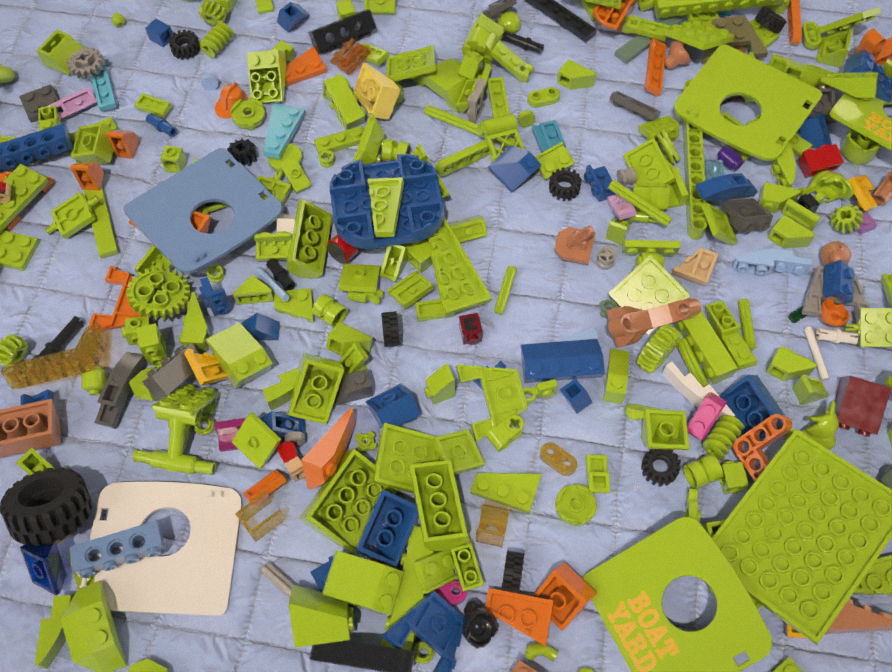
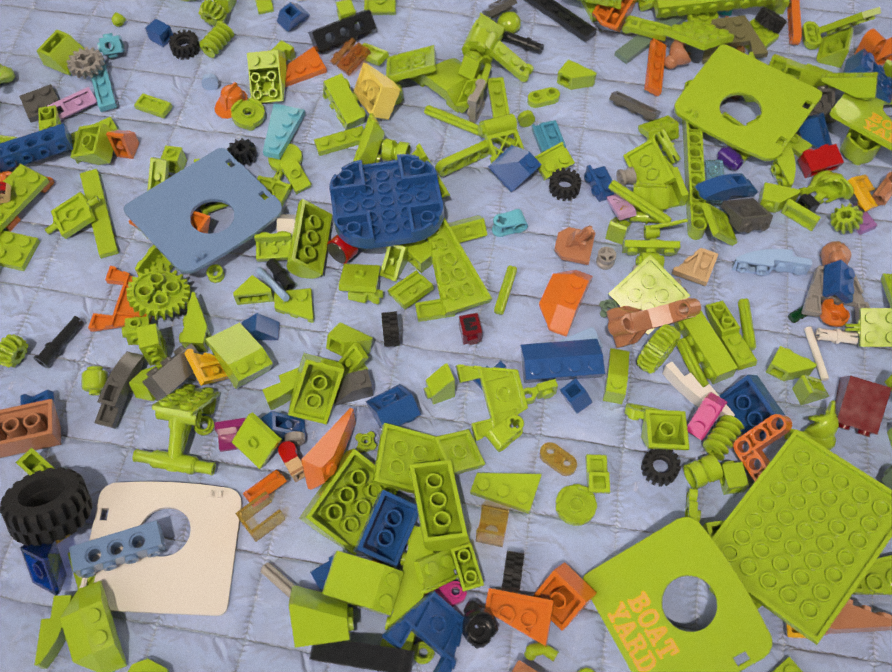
(60, 364): clear yellow beam -> none
(88, 175): orange slope -> none
(116, 42): none -> medium azure brick
(157, 171): none -> lime slope
(161, 125): blue pin -> none
(215, 300): blue bracket -> none
(326, 154): lime bush -> none
(329, 310): lime wheel -> none
(385, 204): lime wing -> none
(511, 222): none -> medium azure piece
(563, 299): none -> orange wedge
(653, 231): none -> lime plant
(790, 234): lime slope -> none

